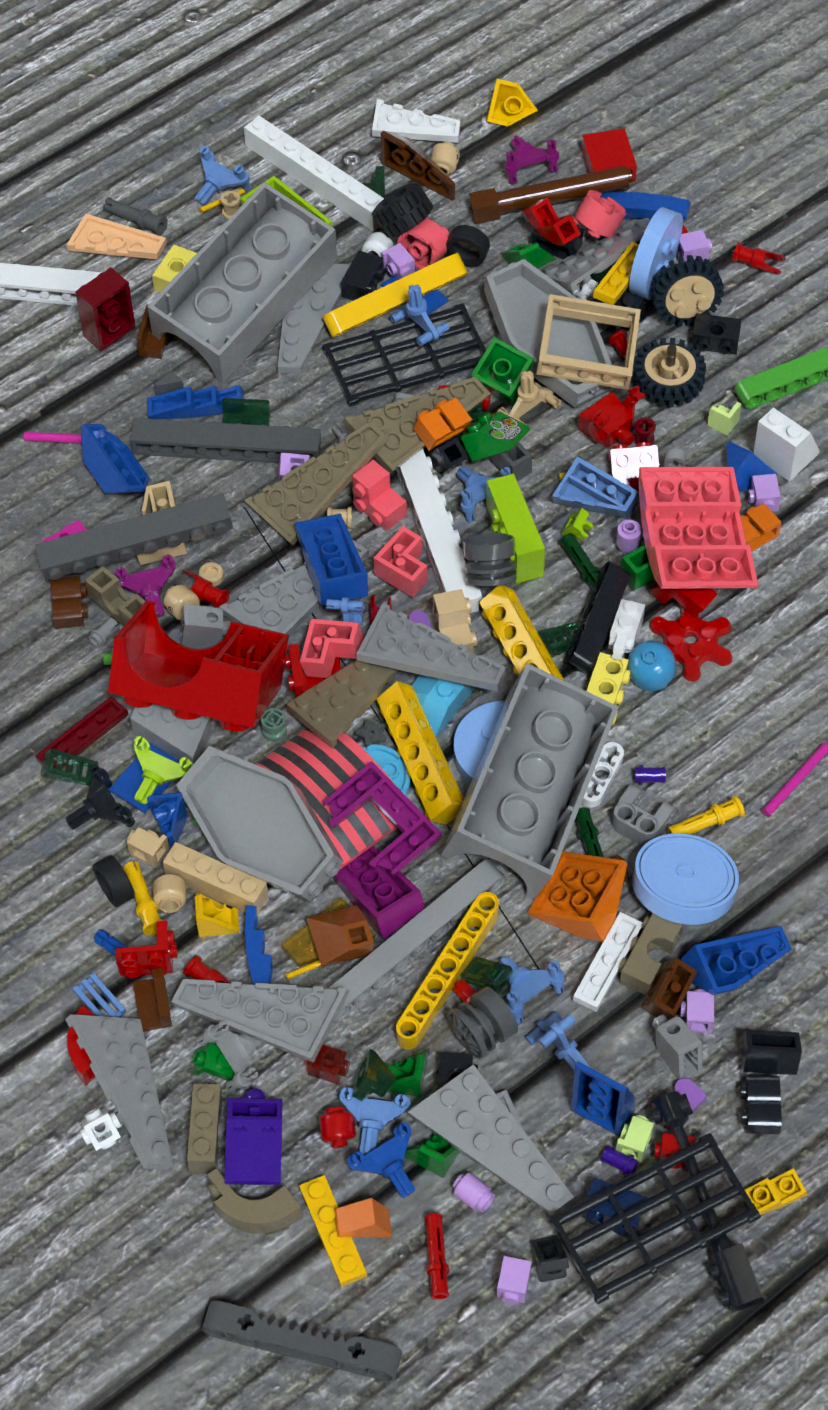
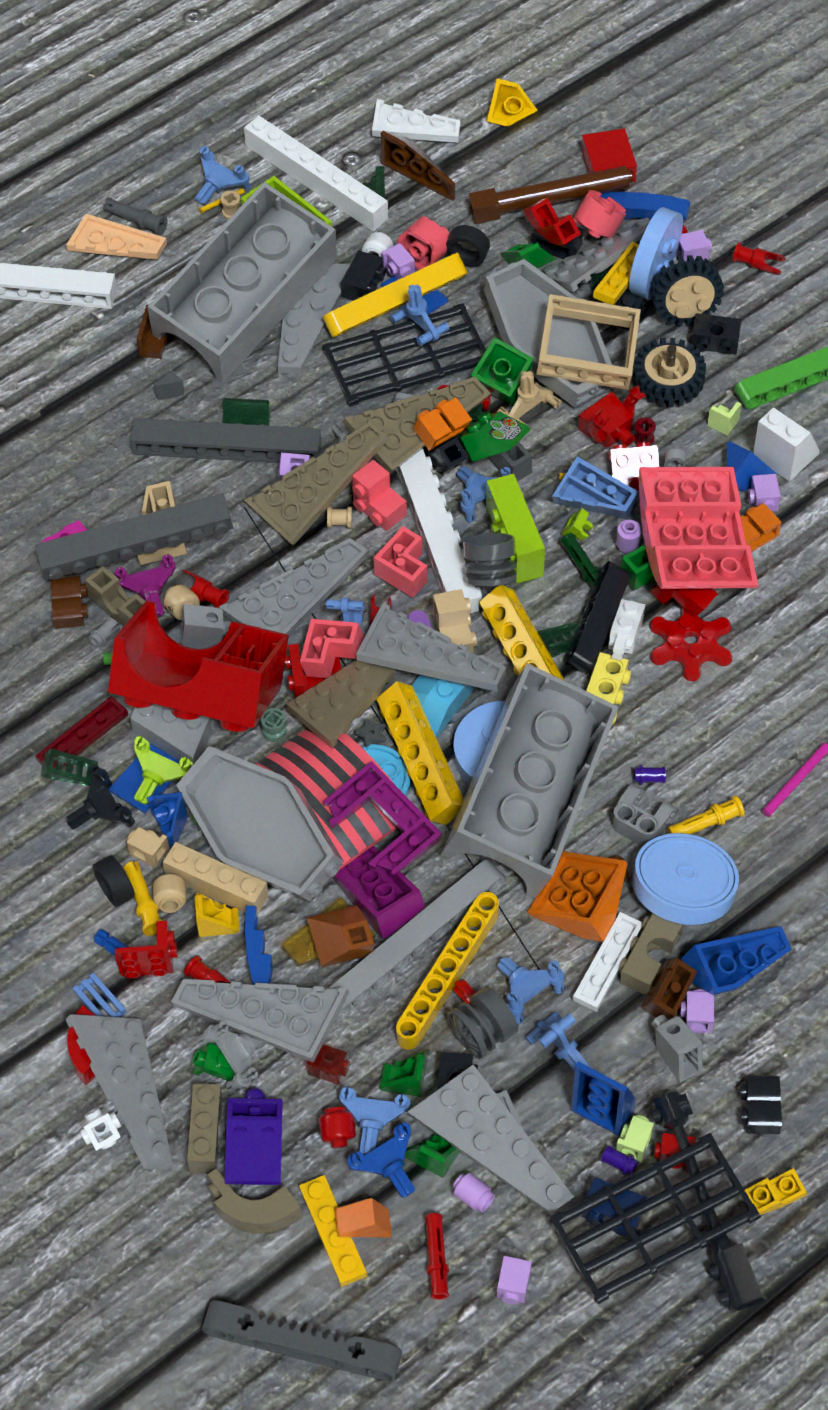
(53, 437): dark pink bar -> none
(105, 309): dark red brick -> none
(111, 461): blue wedge -> none
(153, 1002): reddish brown panel -> none
(170, 266): light yellow brick -> none
(190, 403): blue slope -> none
(212, 572): tan tile -> none
(302, 970): yellow piece -> none
(332, 559): blue slope -> none
(372, 1077): clear green slope -> none
(402, 210): black tyre -> none
(446, 157): tan head -> none
(487, 973): clear green slope -> none
(526, 155): magenta axle -> none
(549, 1258): black slope -> none
(585, 290): white gear -> none
(588, 832): dark green pin -> none
(612, 769): white beam -> none
(620, 342): red piece -> none
(651, 665): dark azure cylinder -> none
(693, 1092): medium lavender tile -> none
(771, 1052): black piece -> none

